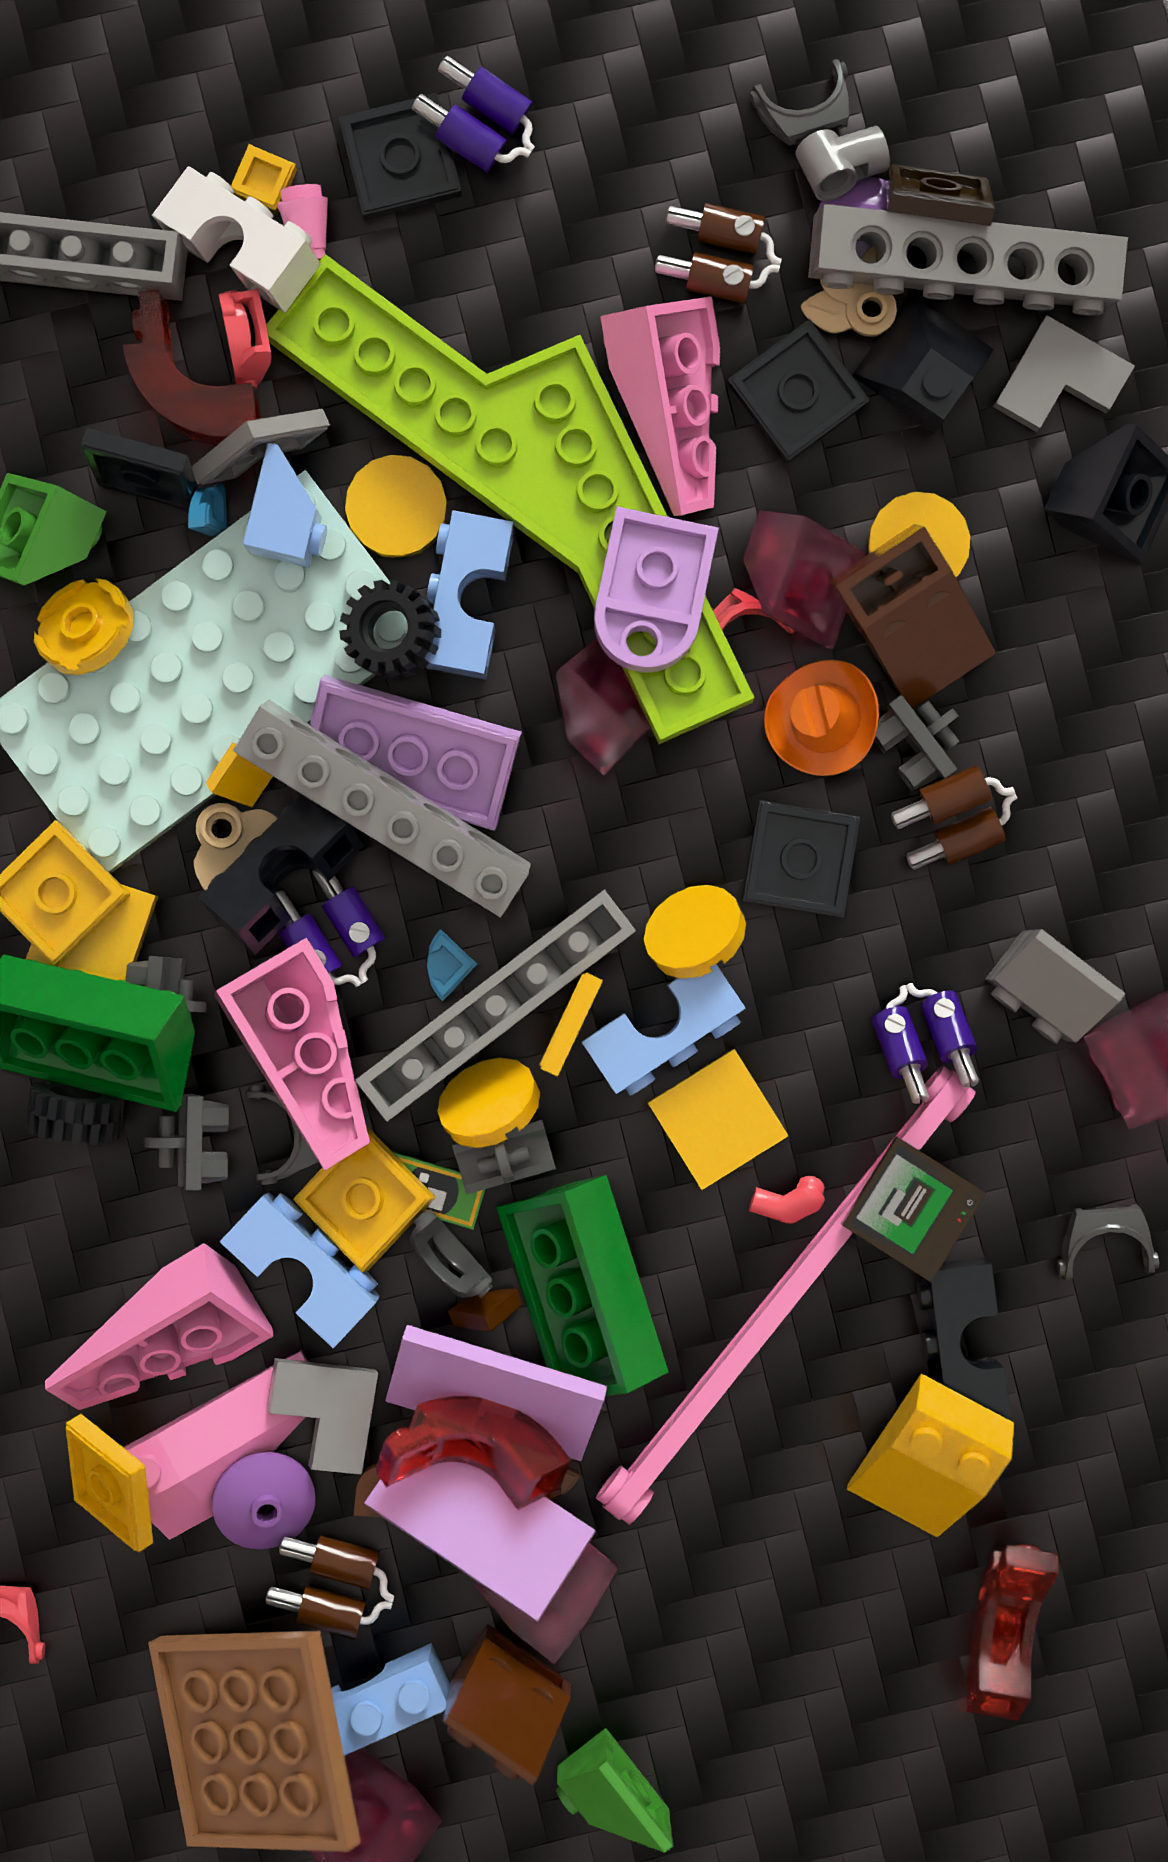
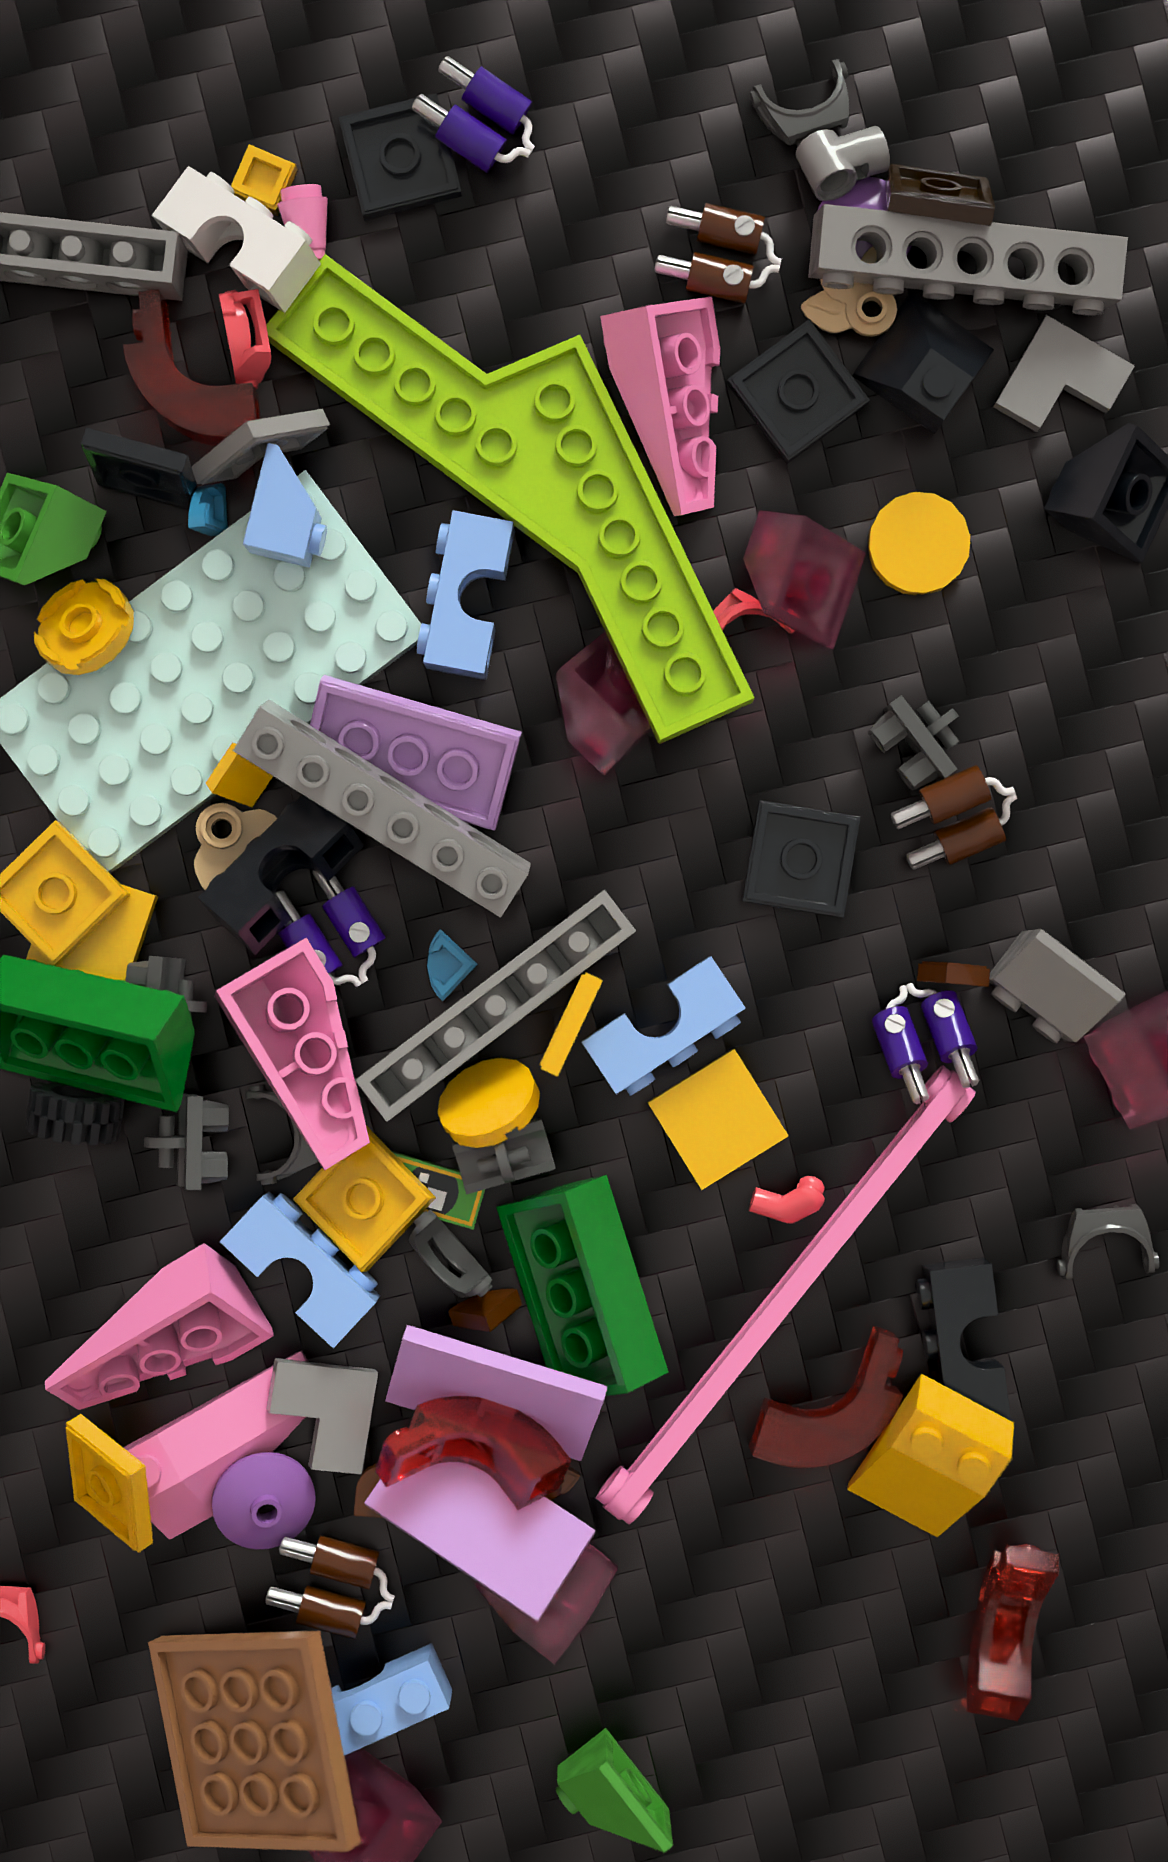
(361, 624): black tyre -> none
(396, 506): yellow tile -> none
(506, 1704): reddish brown slope -> none
(653, 585): lavender tile -> none
(694, 931): yellow tile -> none
(823, 717): orange hat -> none
(839, 1430): none -> clear red arch
(913, 615): reddish brown slope -> none
(913, 1208): tile -> none
(953, 973): none -> reddish brown tile

